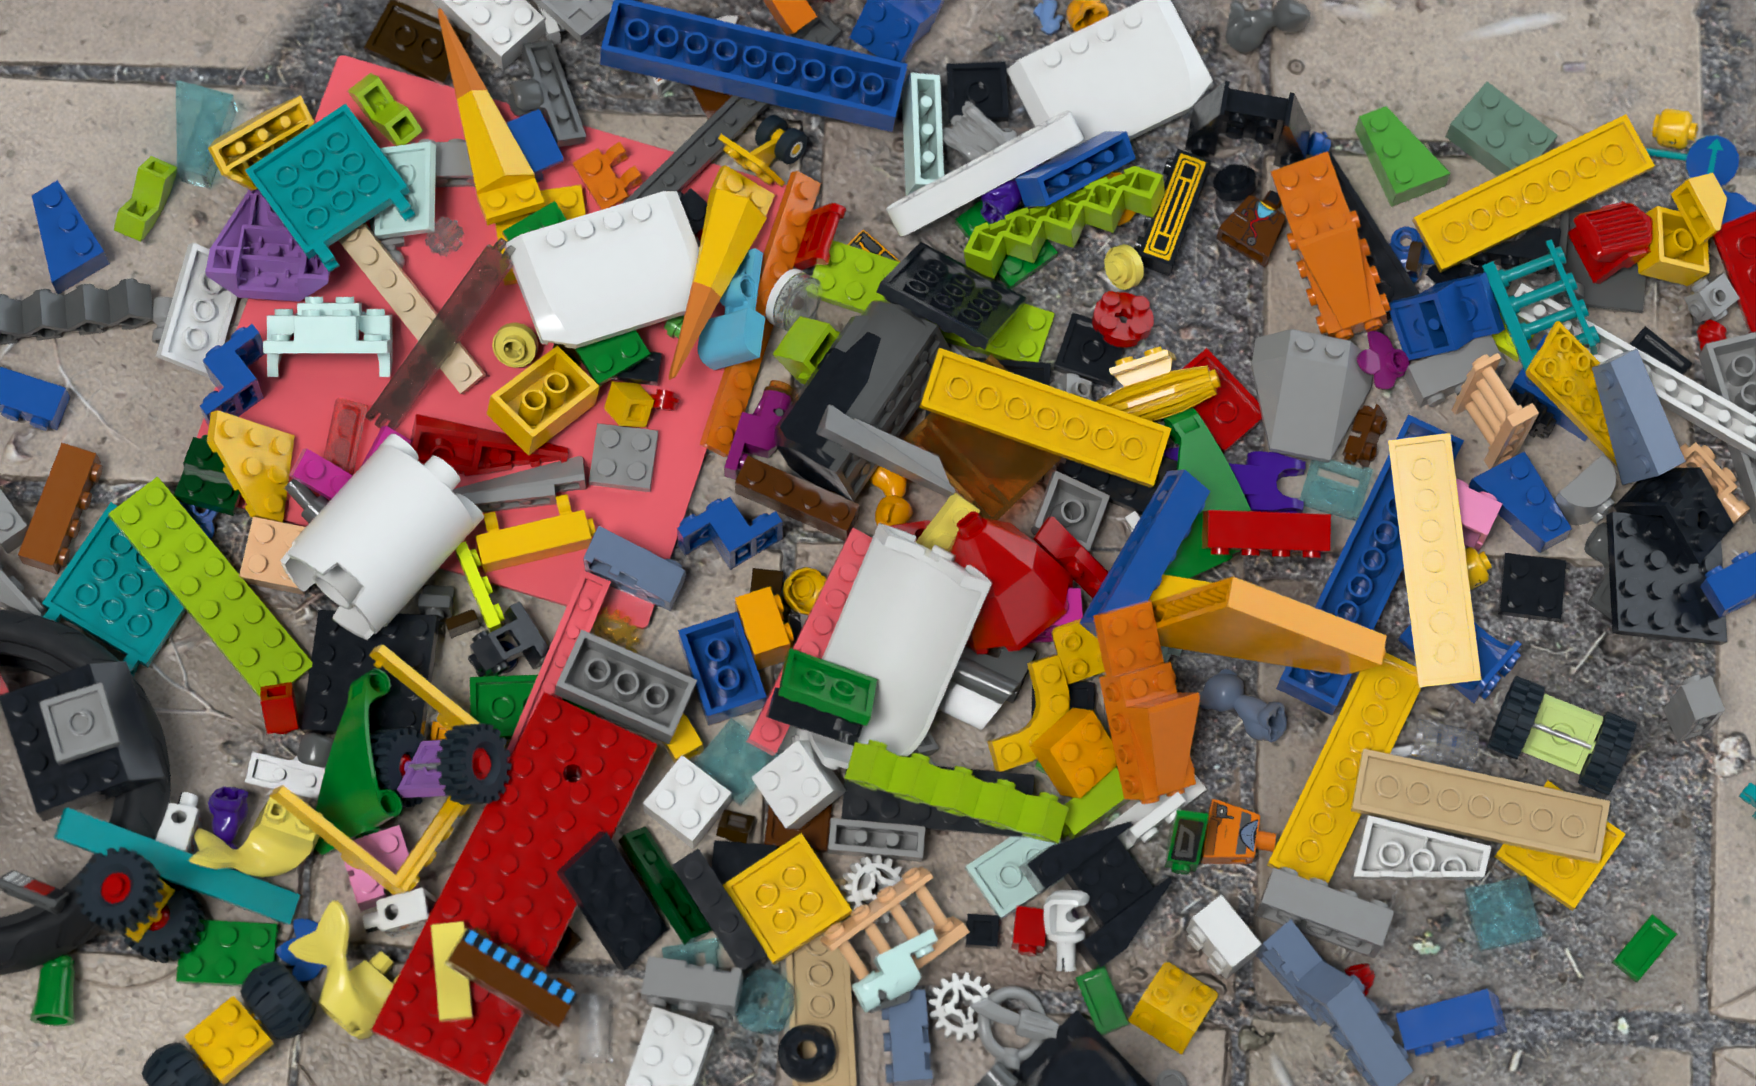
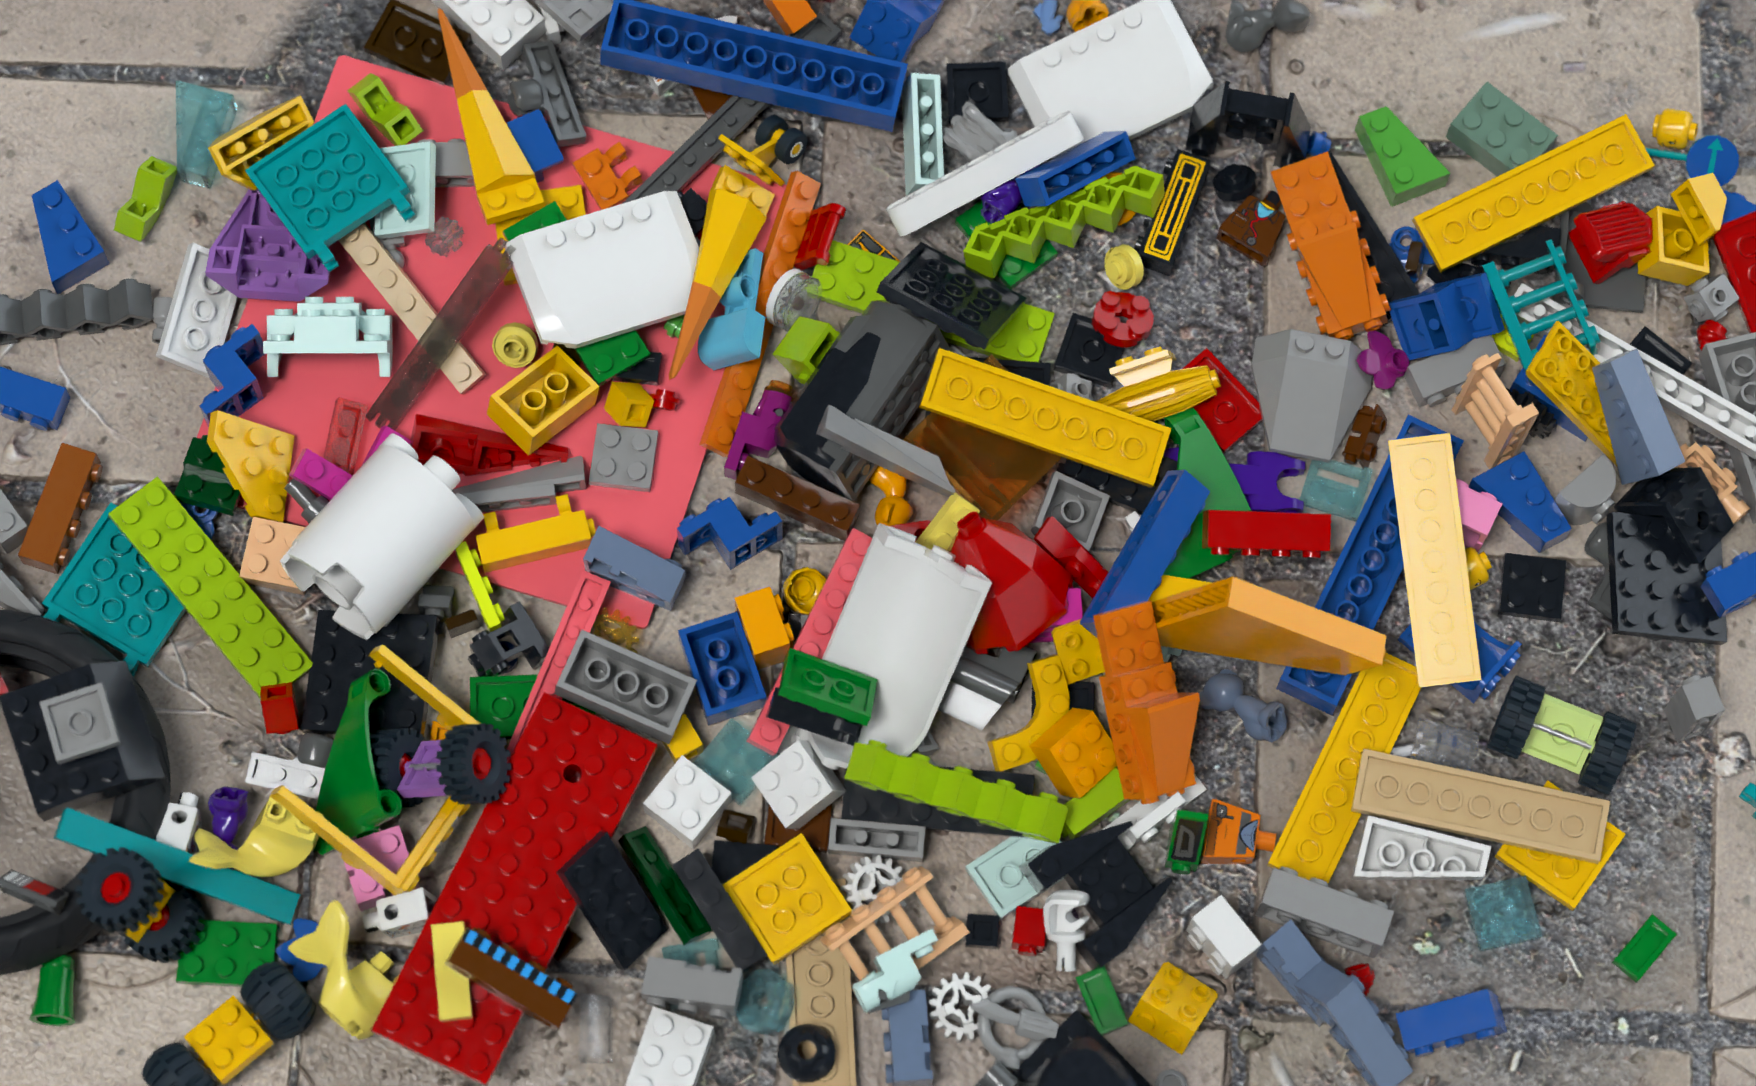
(764, 578): dark brown tile -> none

